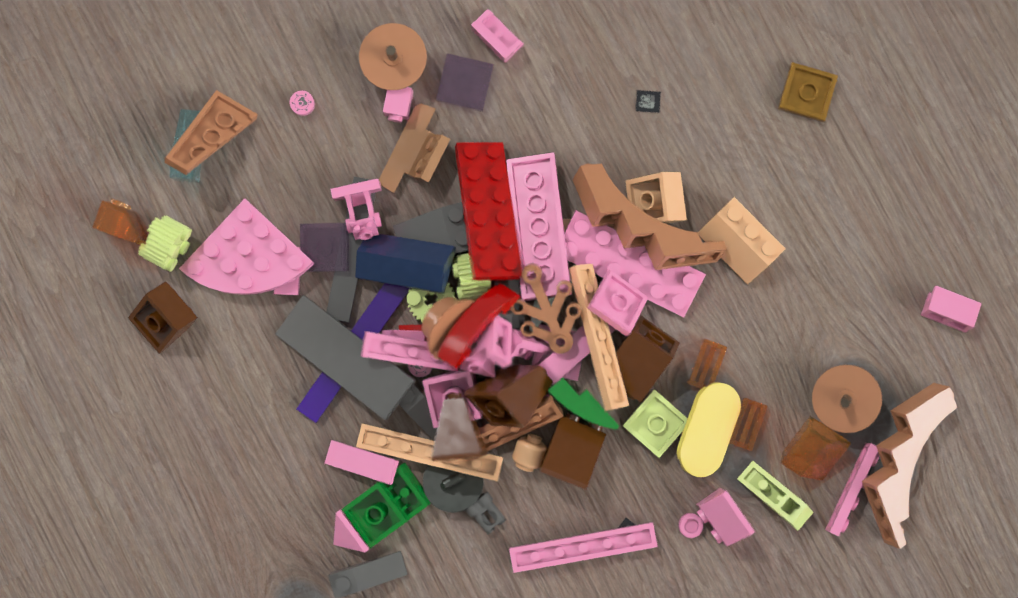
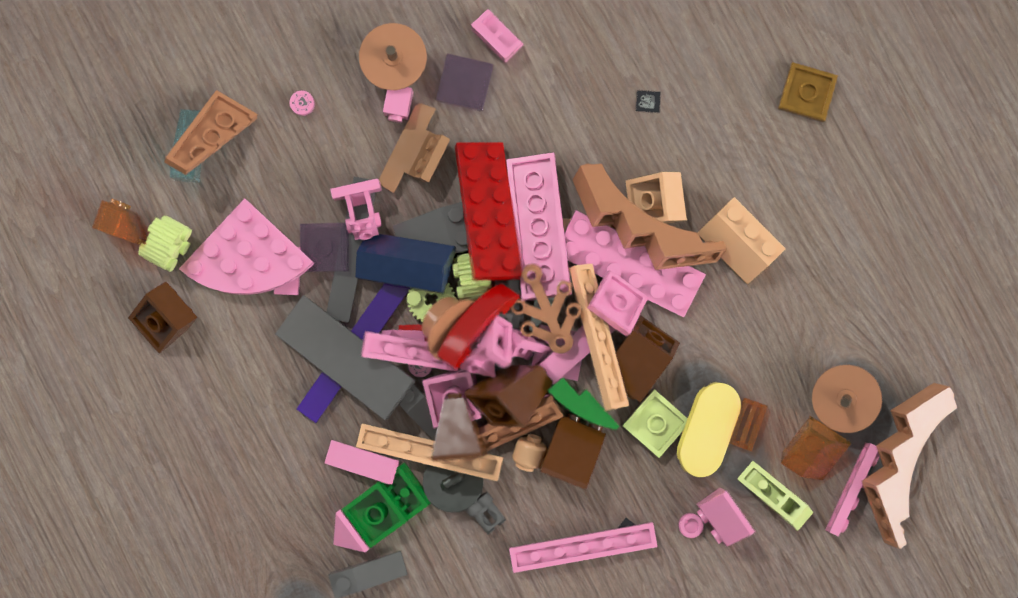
(714, 345): clear orange tile -> none
(951, 309): bright pink hinge -> none

